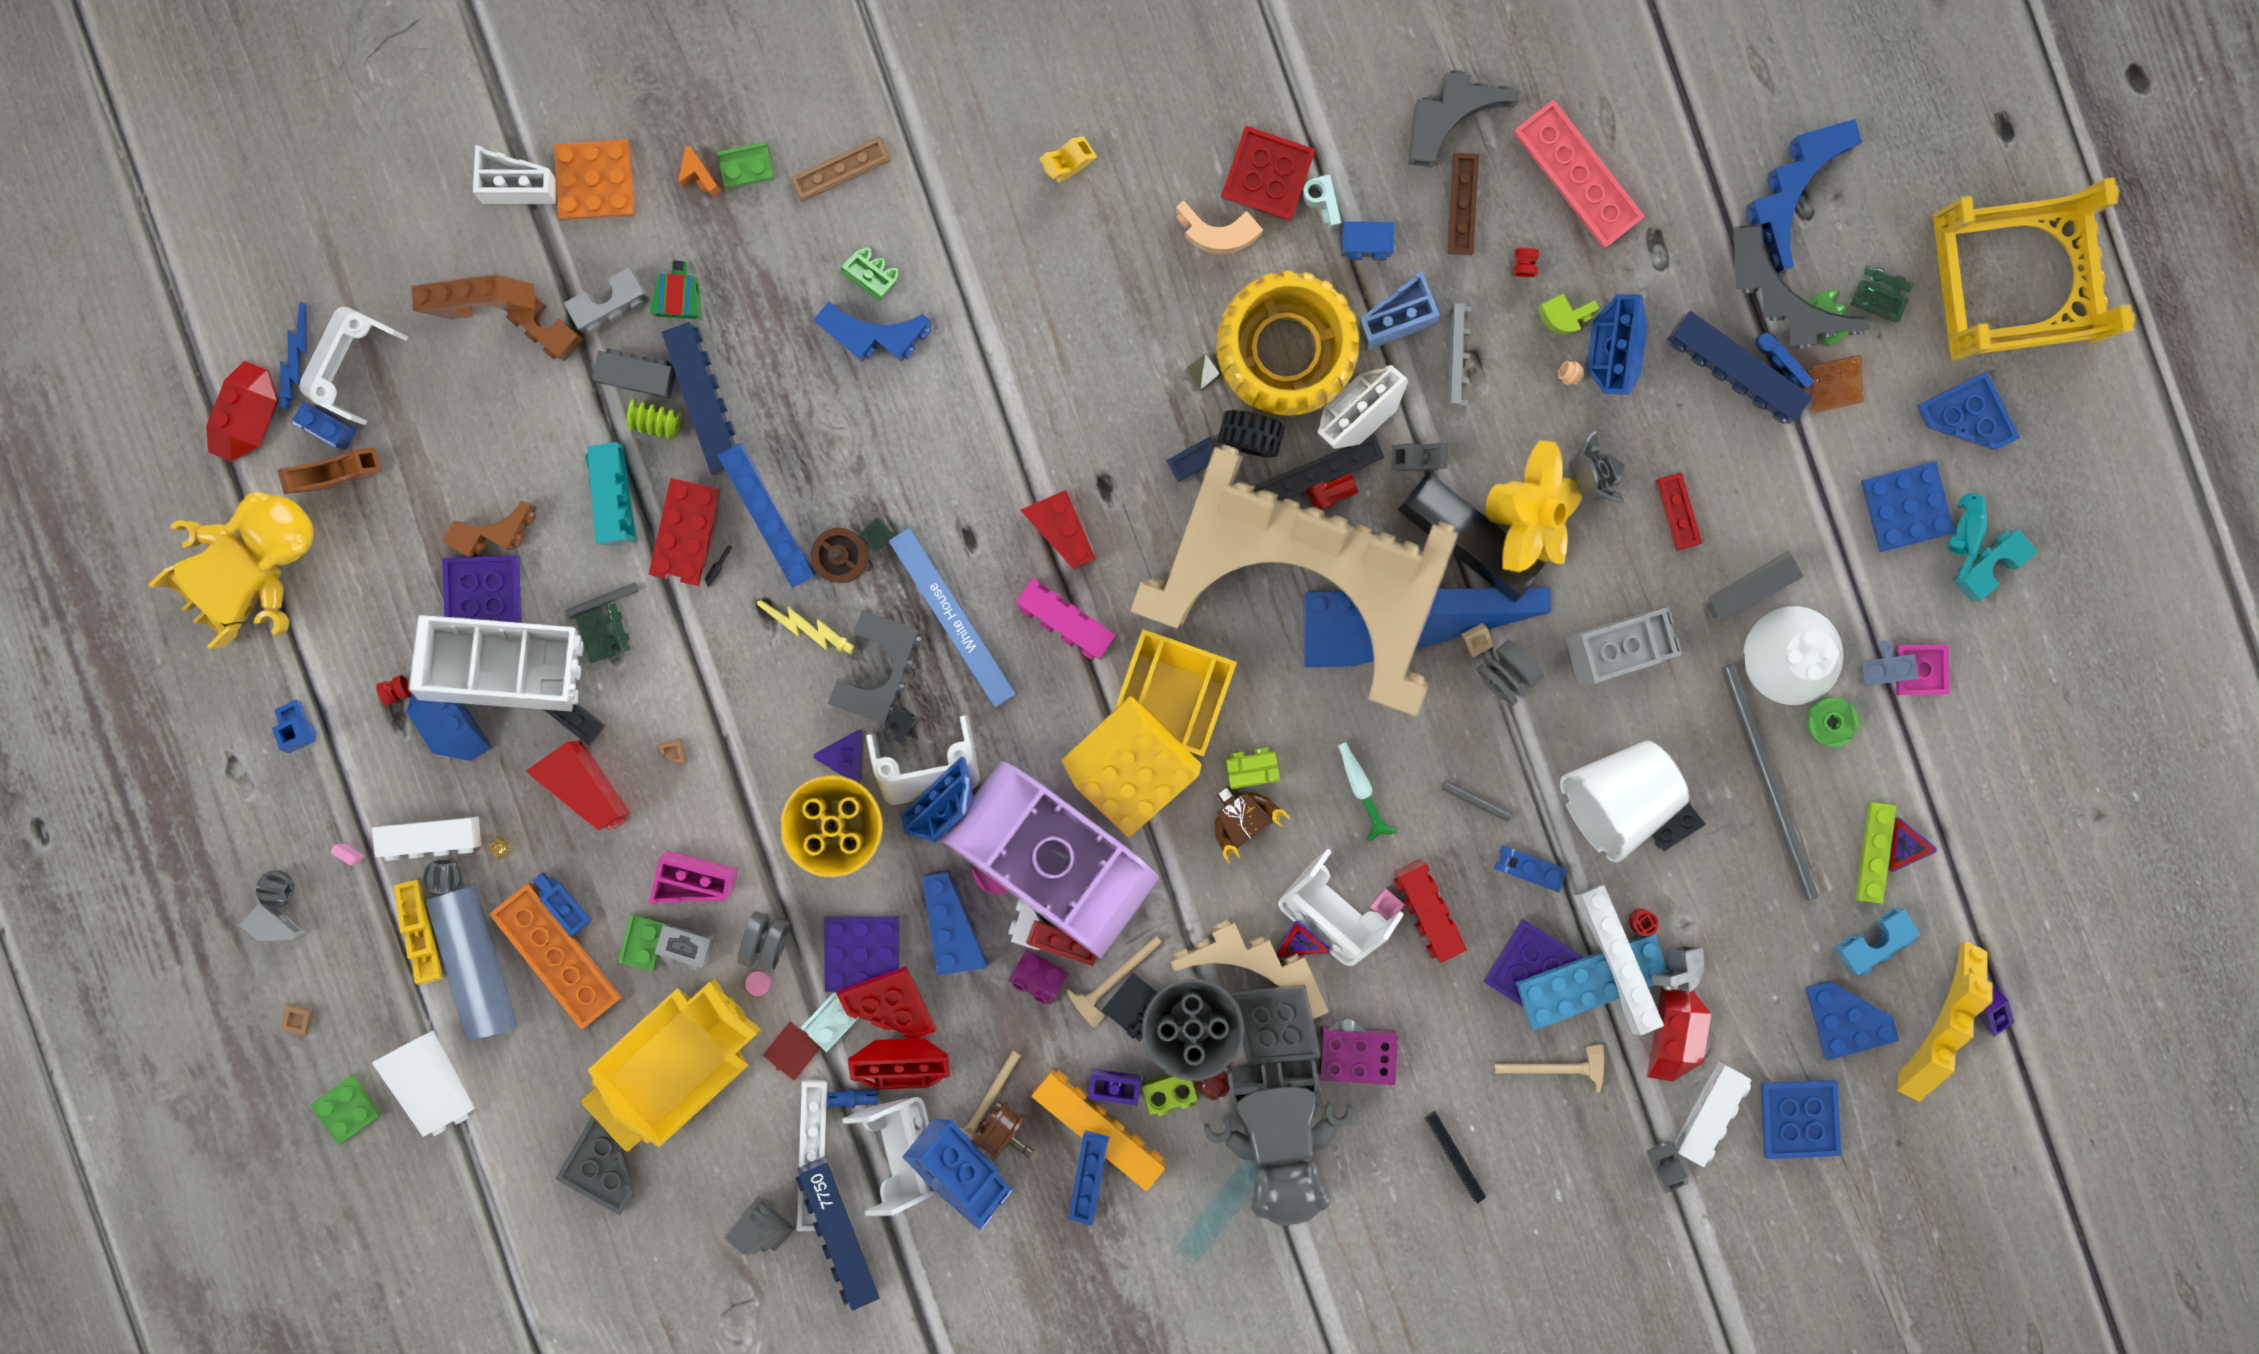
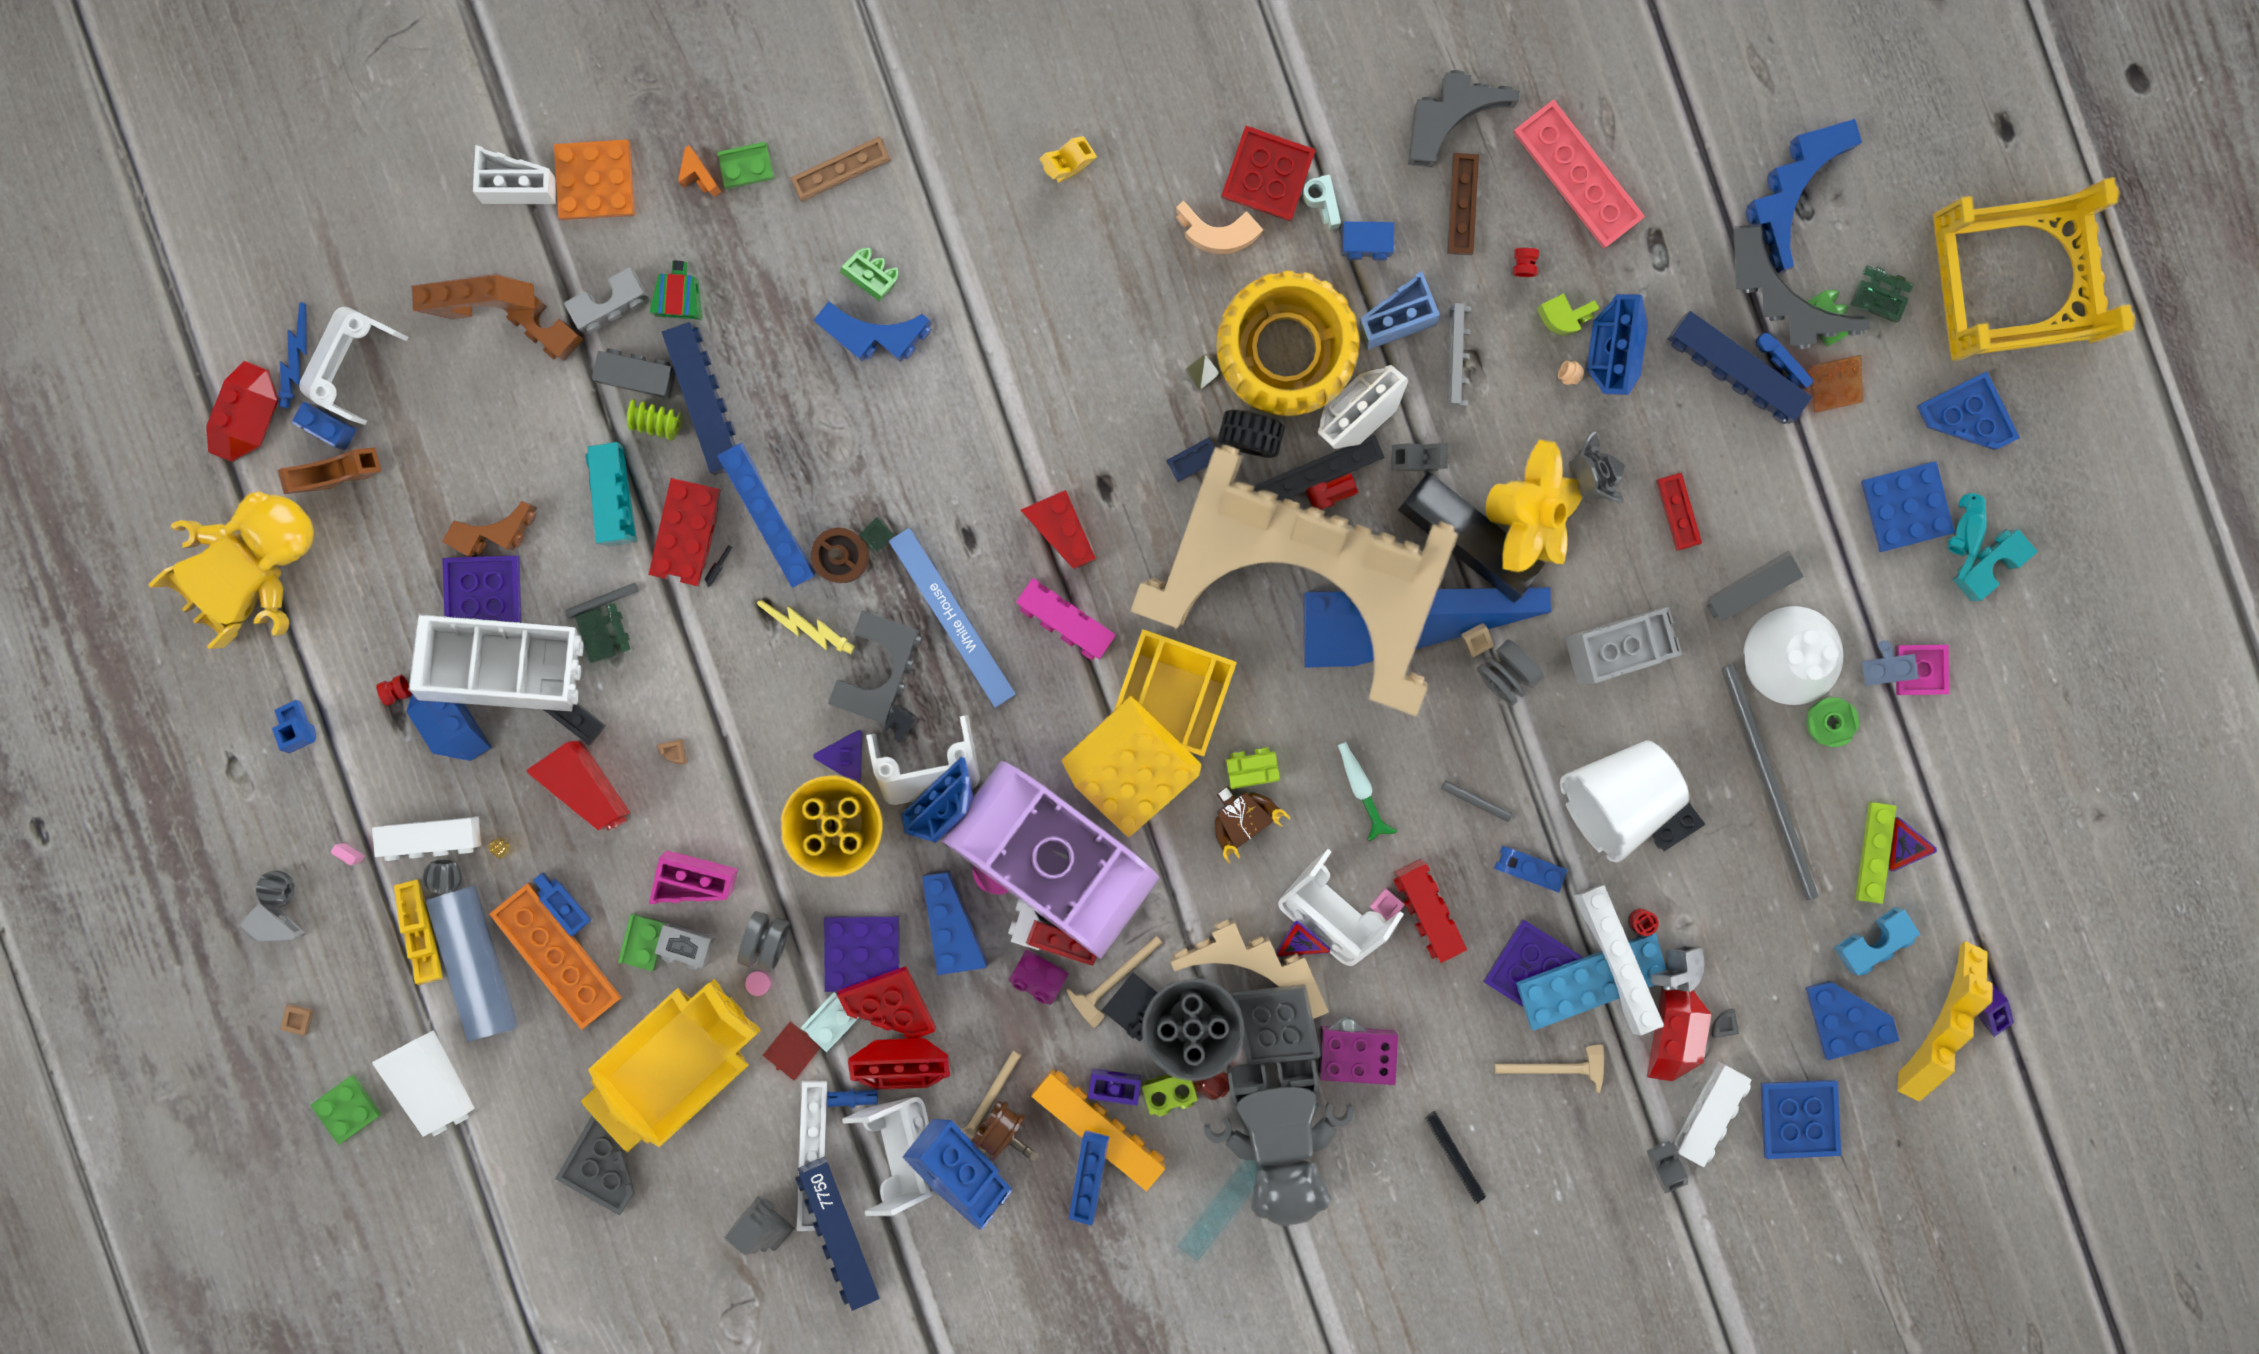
(1725, 1024): none -> dark grey tile

